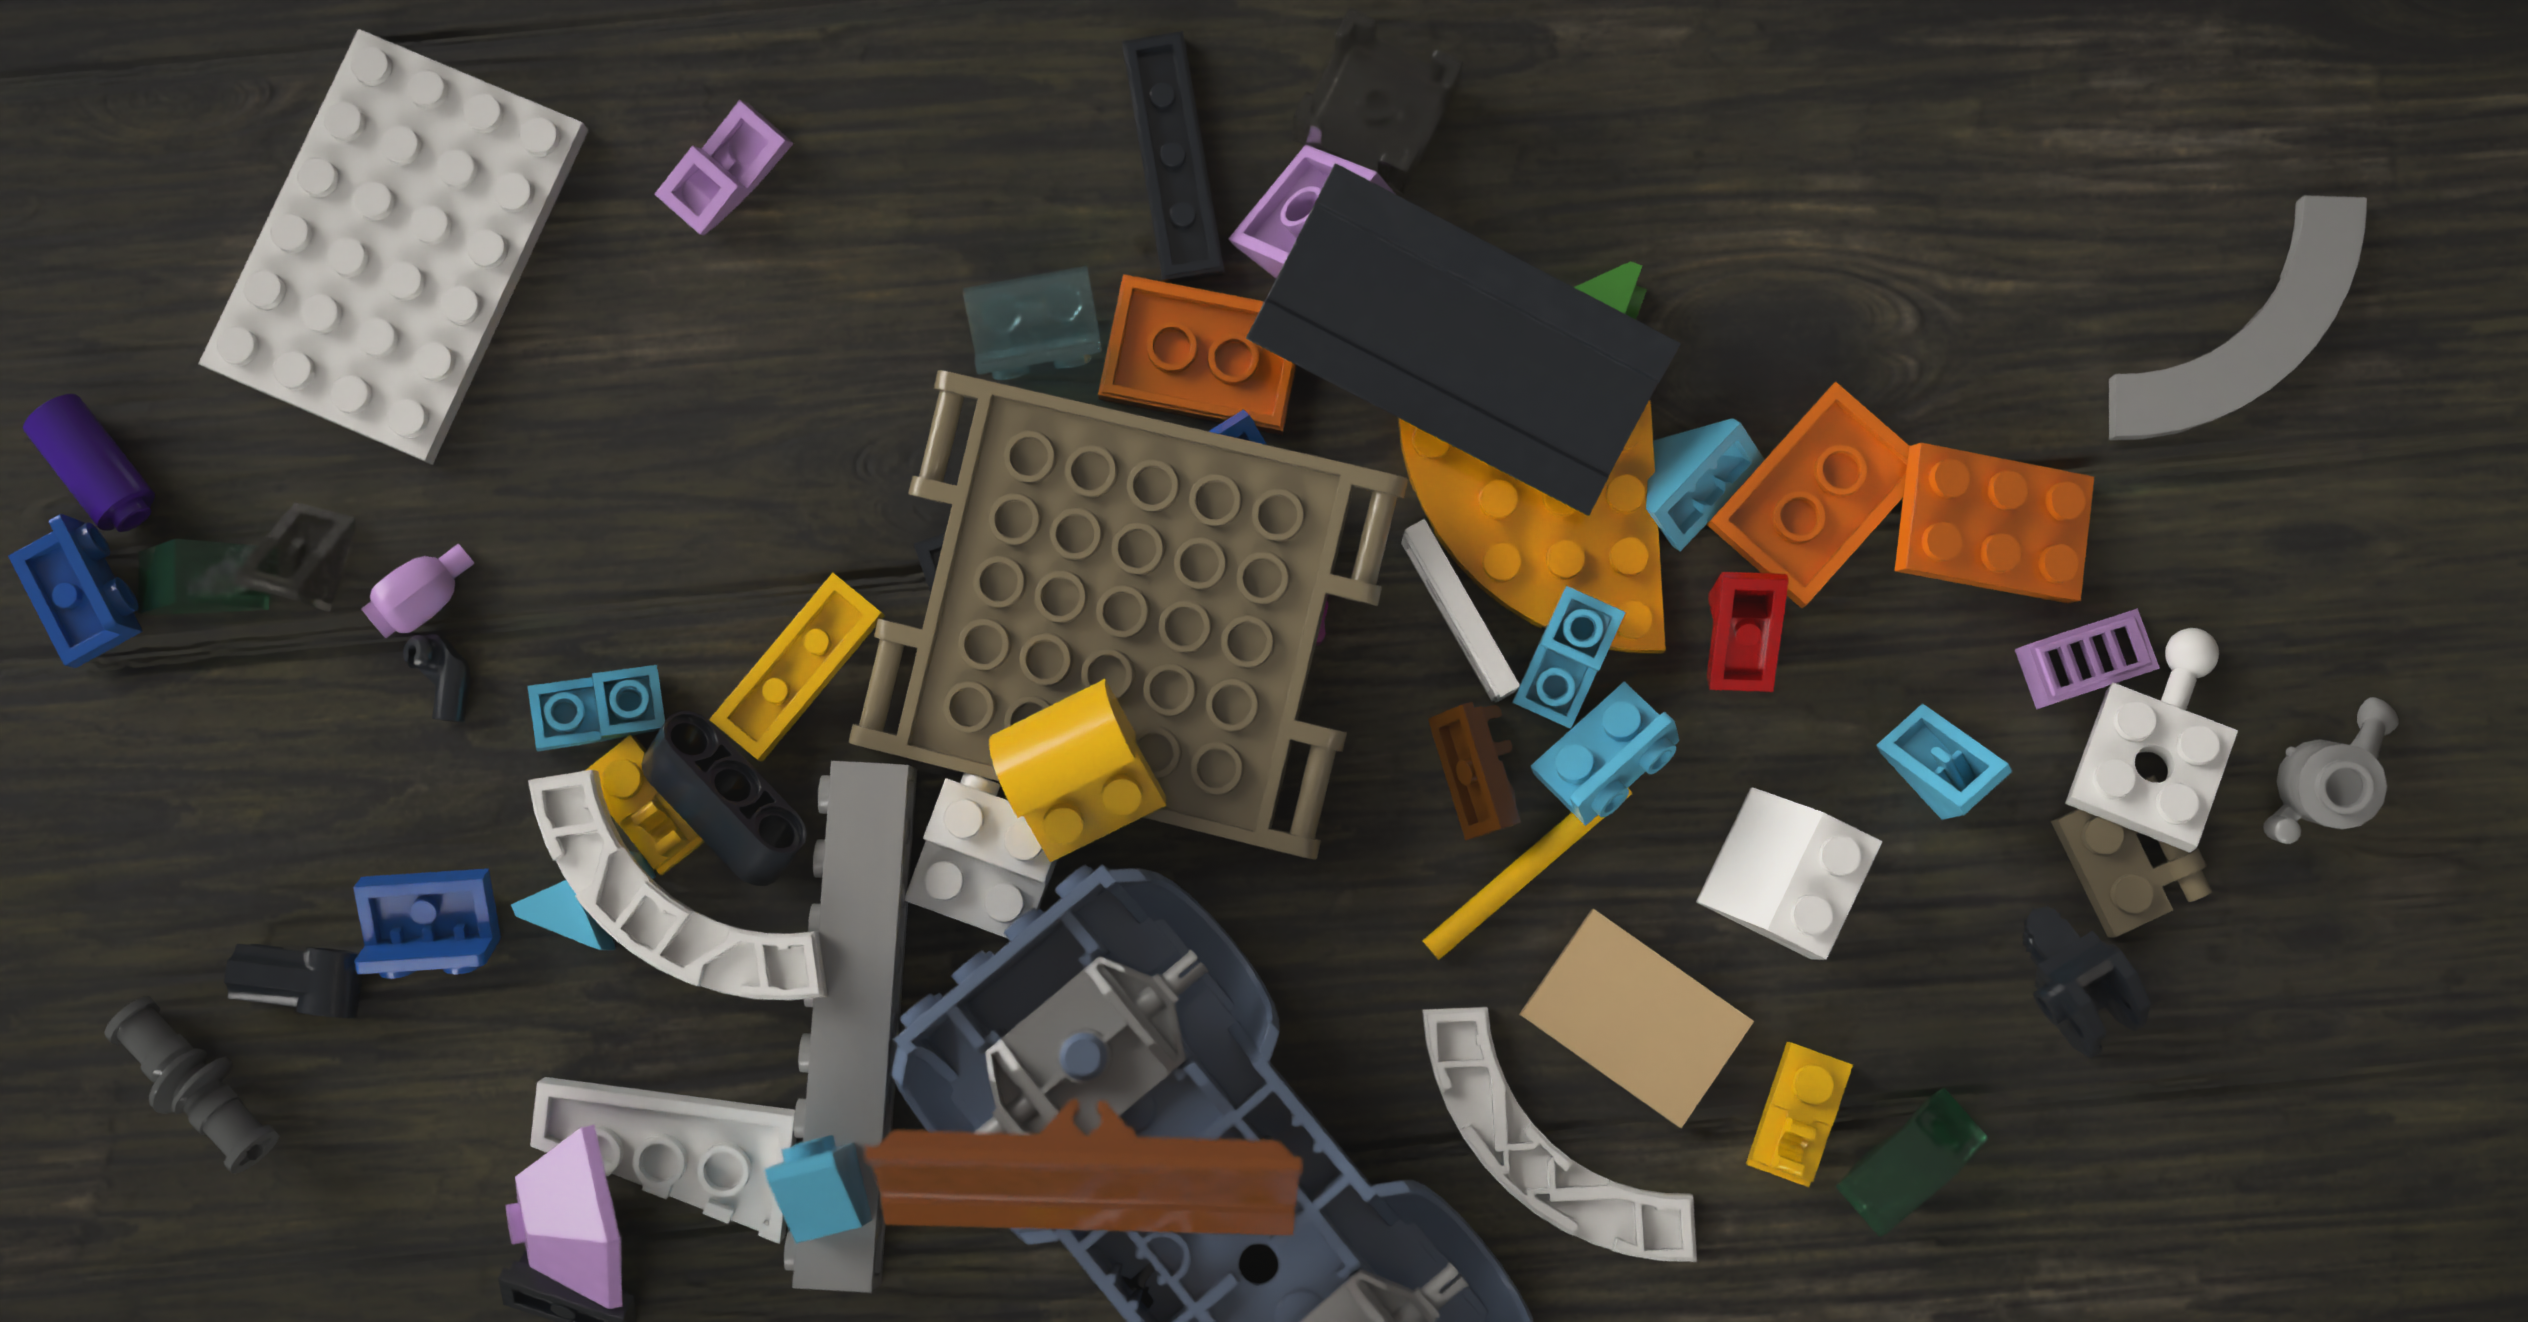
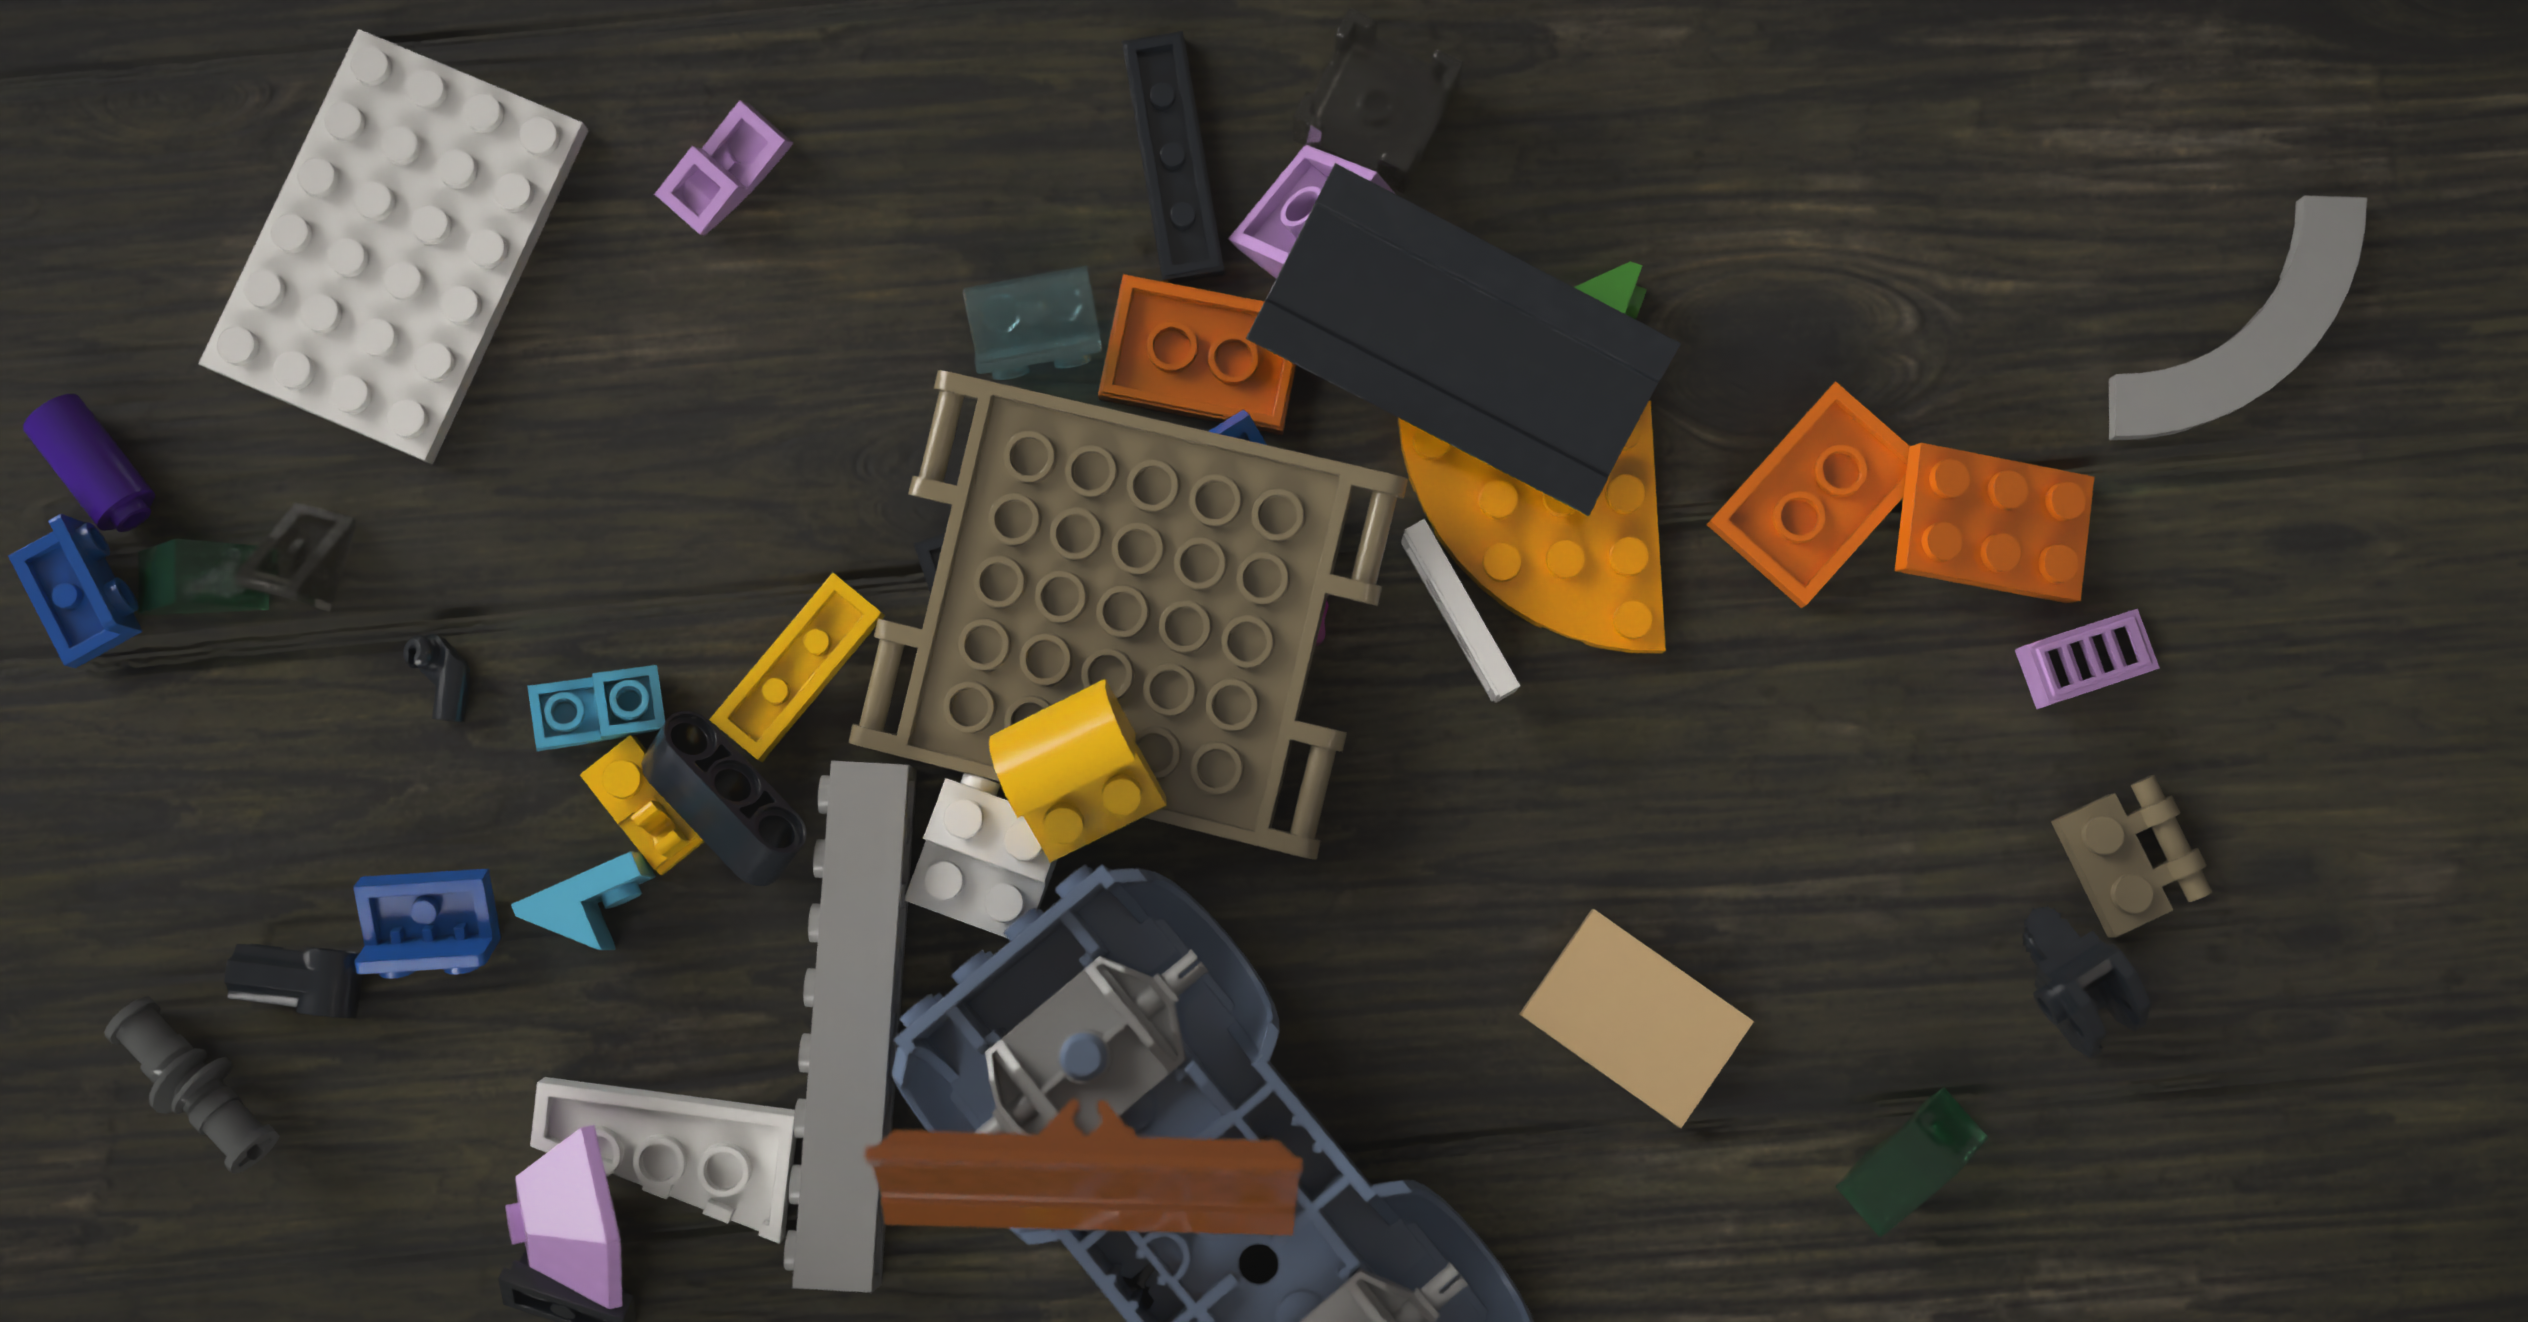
(415, 591): lavender plant -> none
(651, 920): white tile -> none
(819, 1188): medium azure slope -> none
(1472, 769): reddish brown plate -> none
(1507, 884): yellow bar -> none
(1531, 1166): white tile -> none
(1568, 657): medium azure slope -> none
(1607, 754): medium azure bracket -> none
(1698, 476): medium azure slope -> none
(1746, 630): red slope -> none
(1789, 873): white slope -> none
(1799, 1114): yellow plate -> none
(1942, 762): medium azure slope -> none
(2188, 744): white plate -> none
(2333, 780): light grey piece -> none

